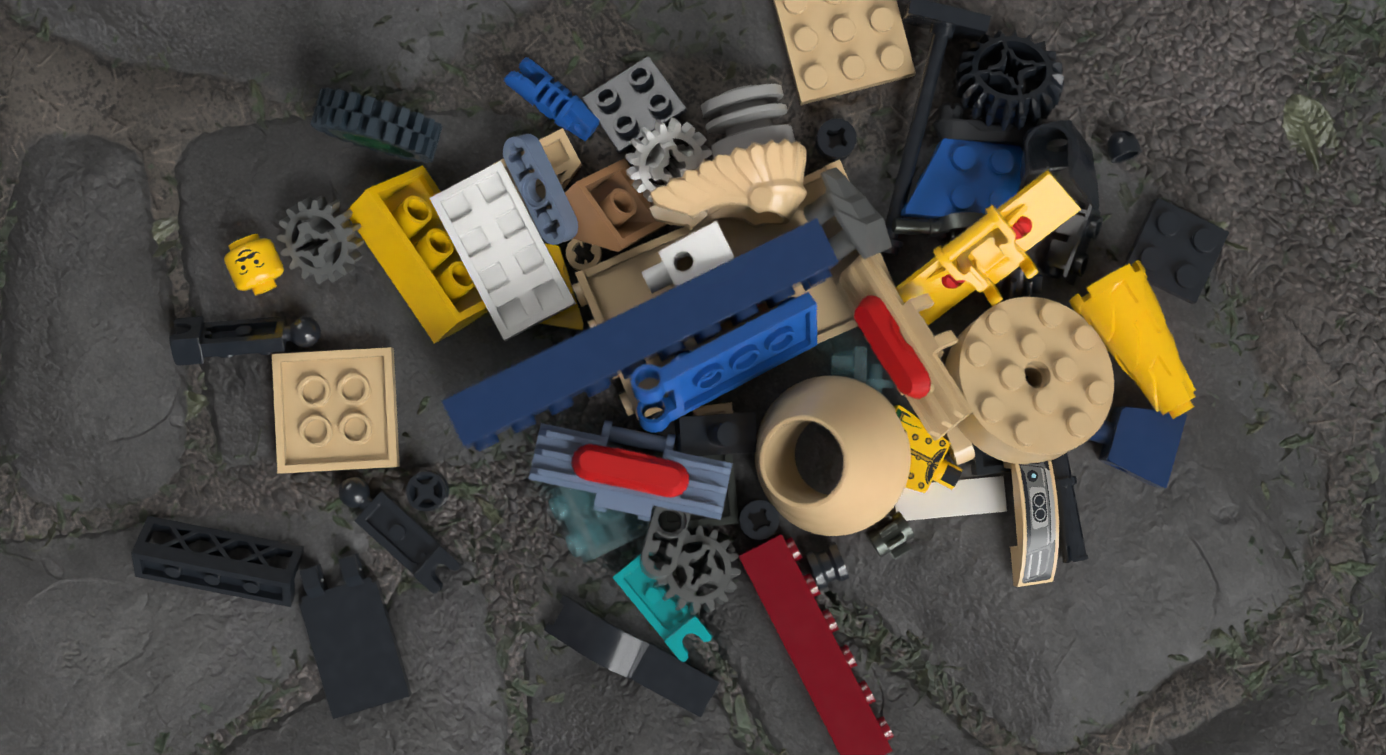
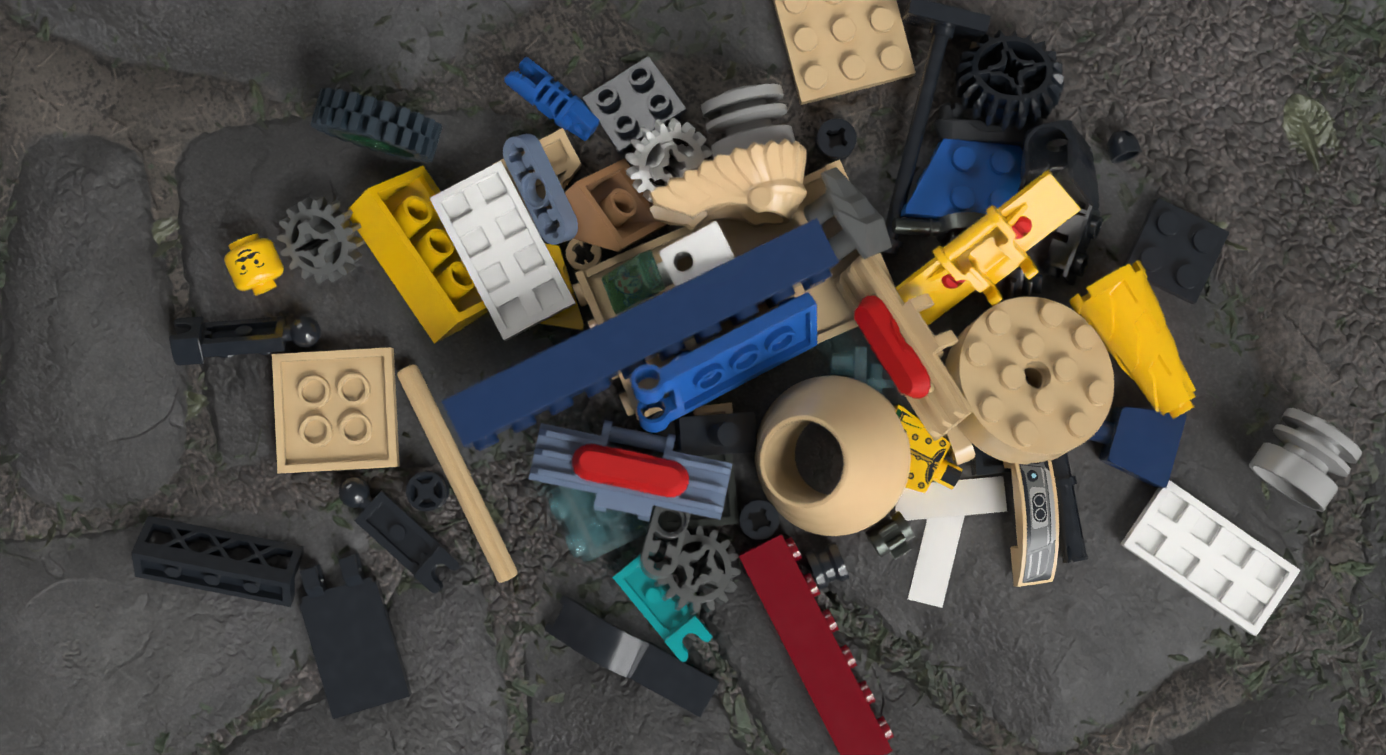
(457, 473): none -> tan axle
(633, 282): none -> clear green tile
(935, 560): none -> white sticker
(1210, 557): none -> white plate
(1308, 453): none -> light grey wheel

